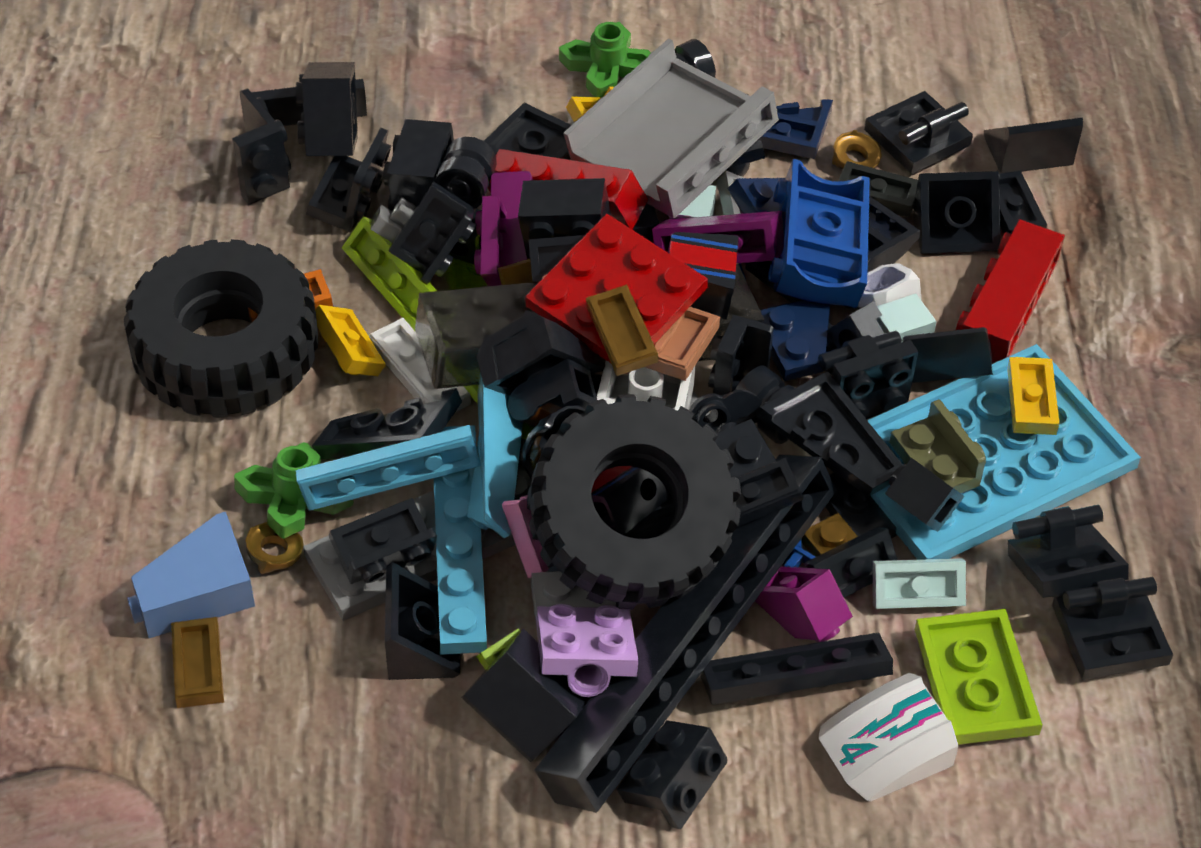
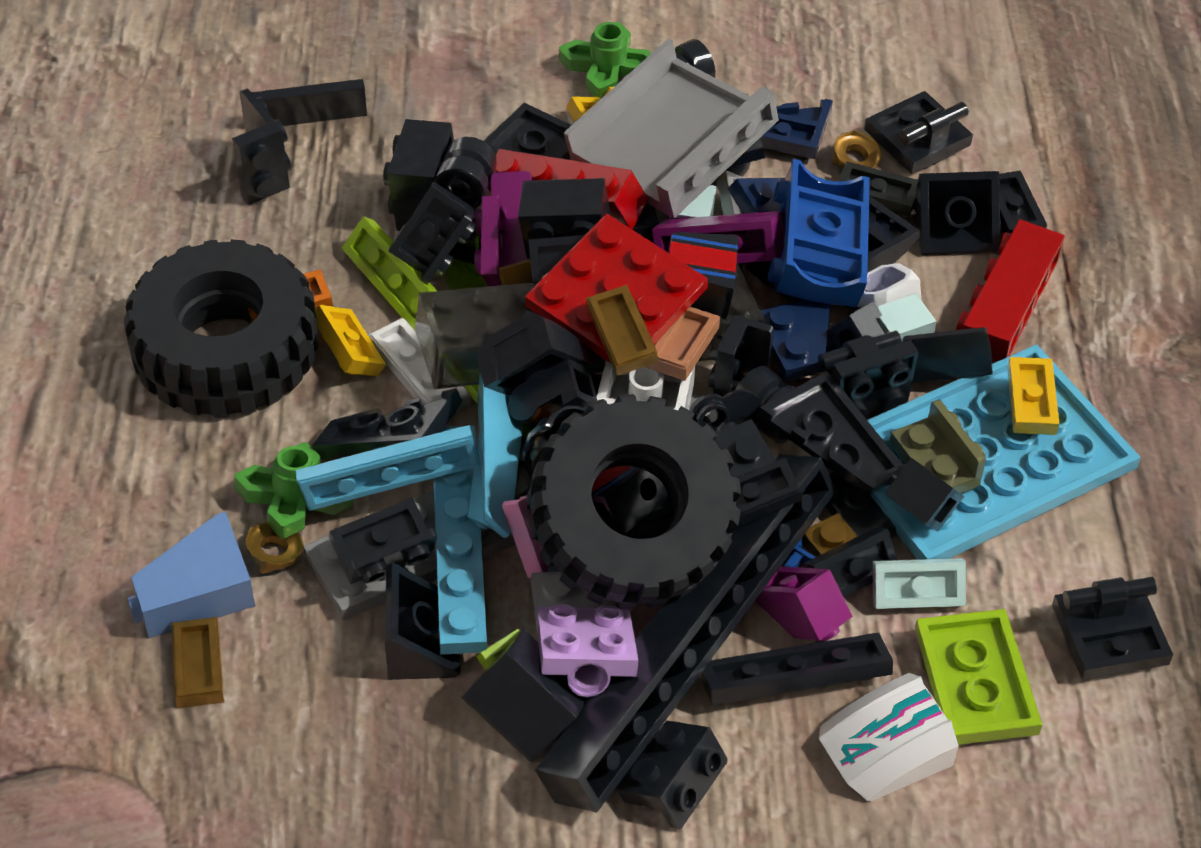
(329, 108): black brick -> none
(347, 185): black bracket -> none
(388, 222): light grey tile -> none
(1035, 145): black slope -> none
(1064, 551): black plate -> none

